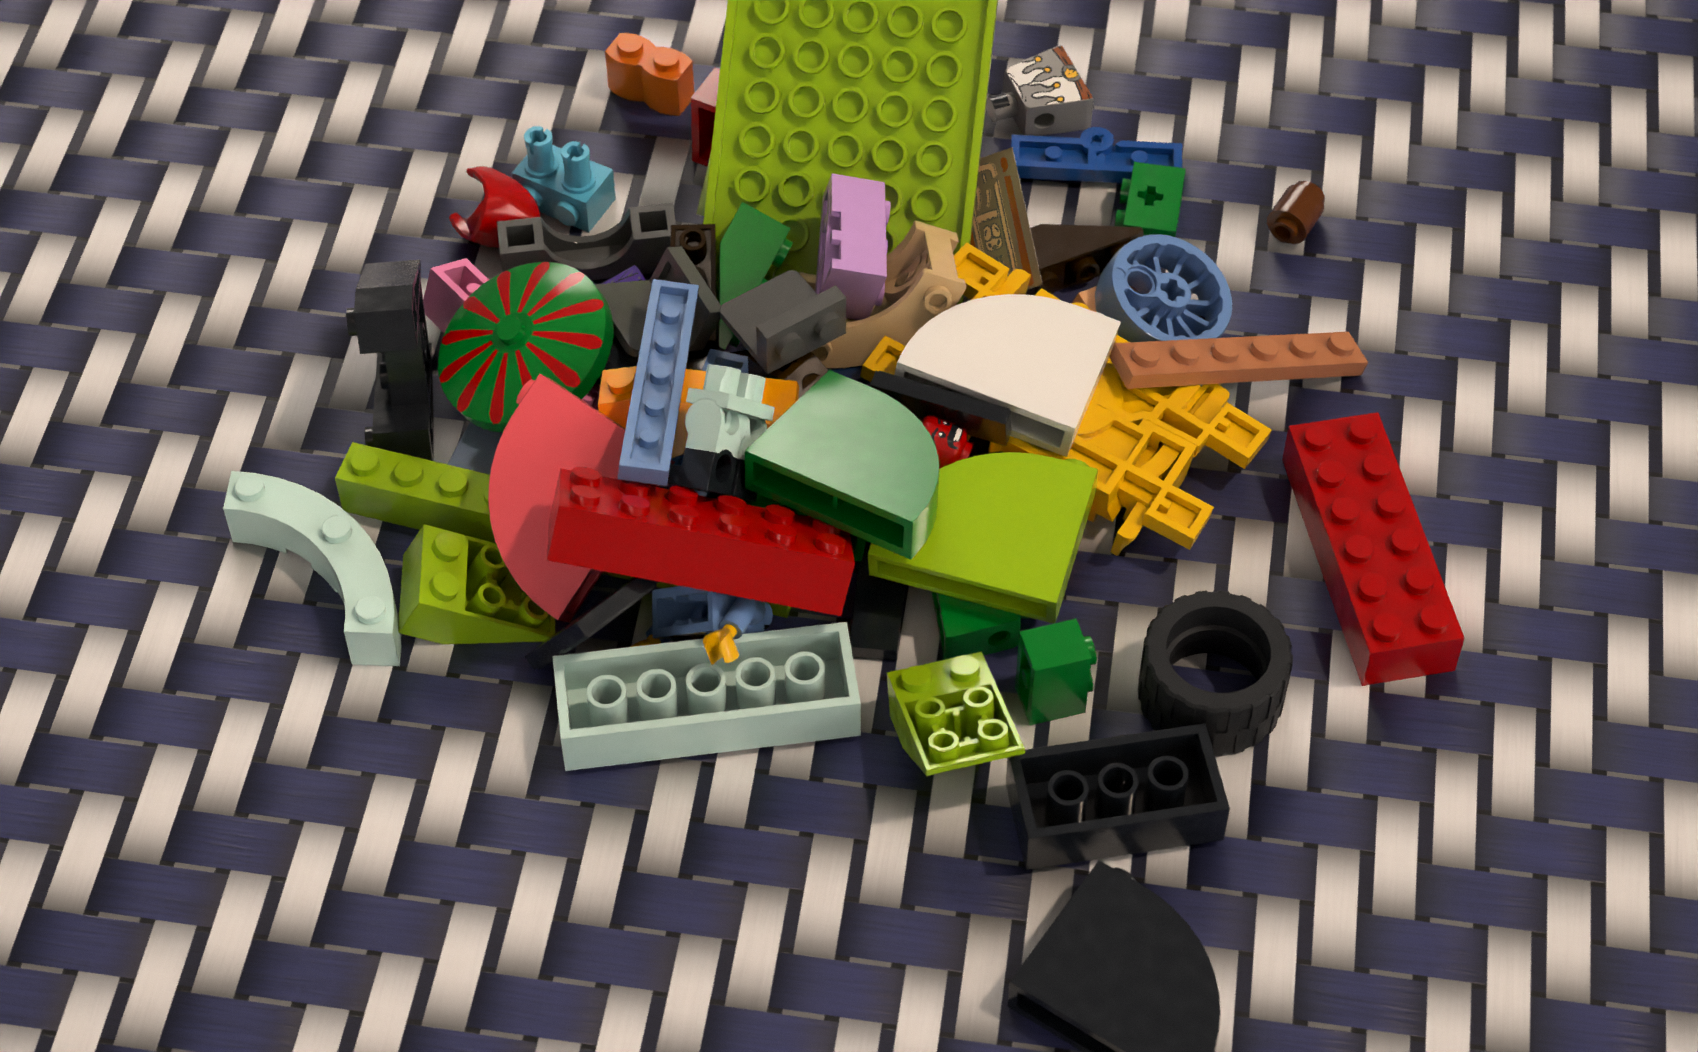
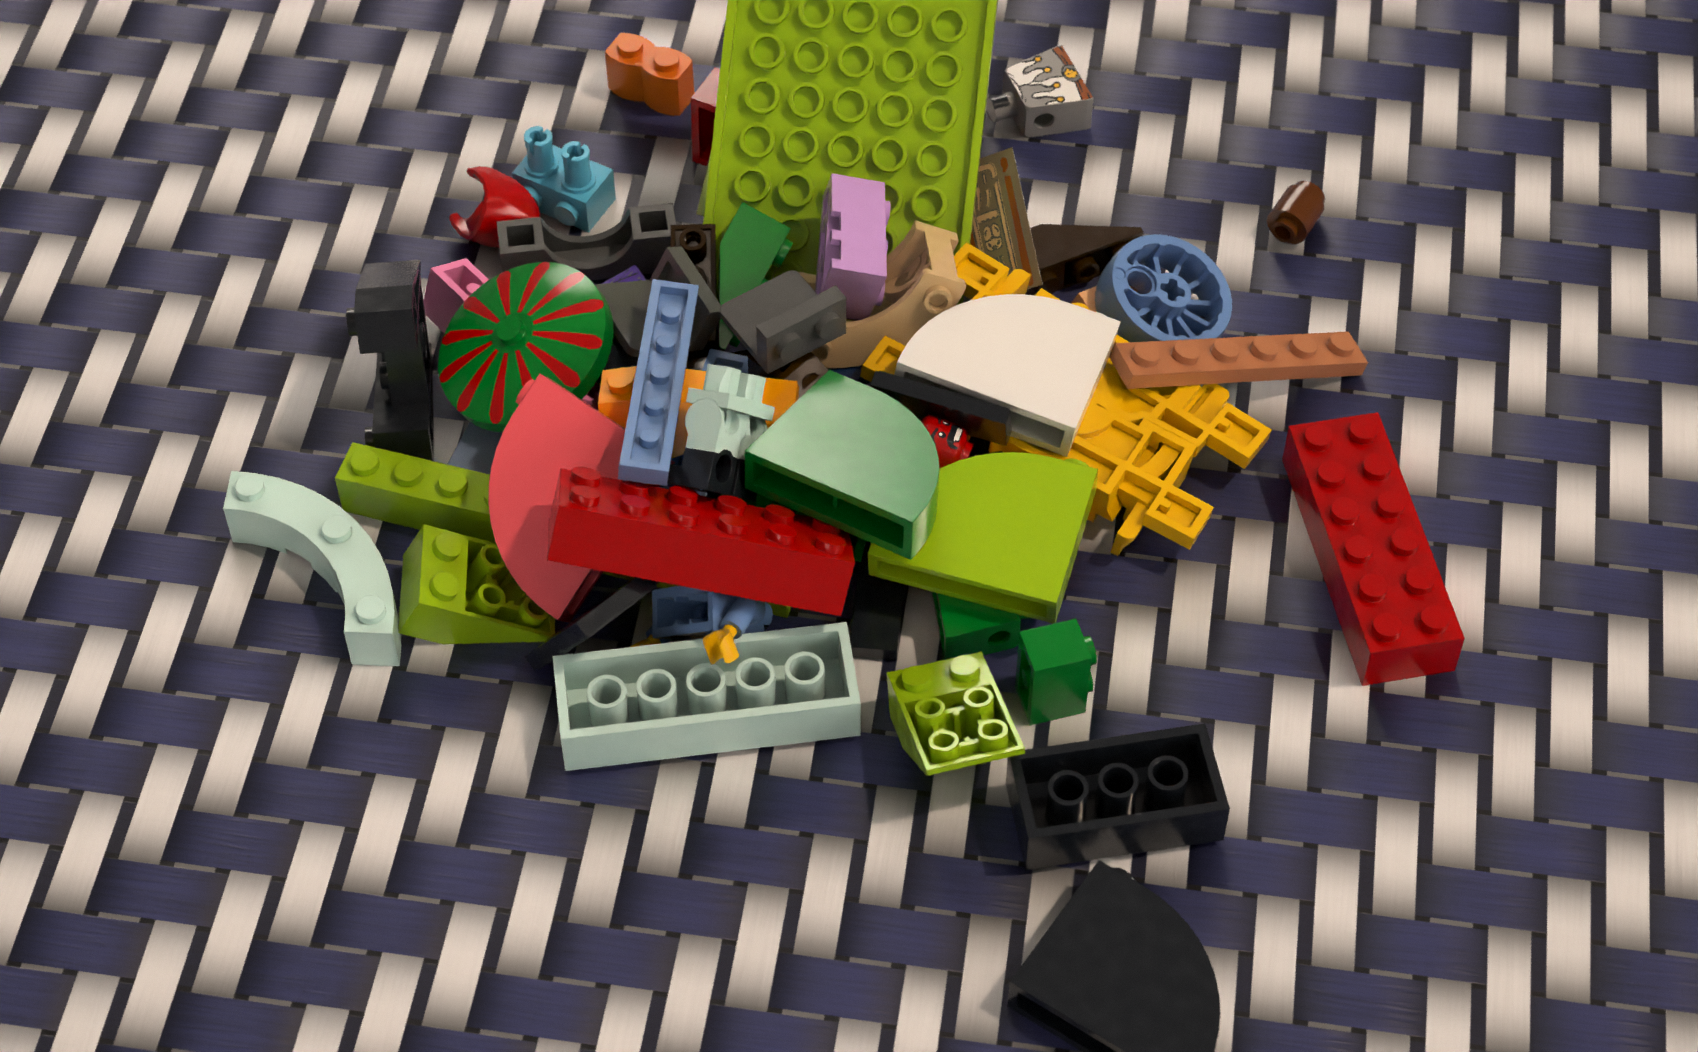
(1088, 157): blue hinge -> none
(1152, 199): green brick -> none
(1226, 627): black tyre -> none

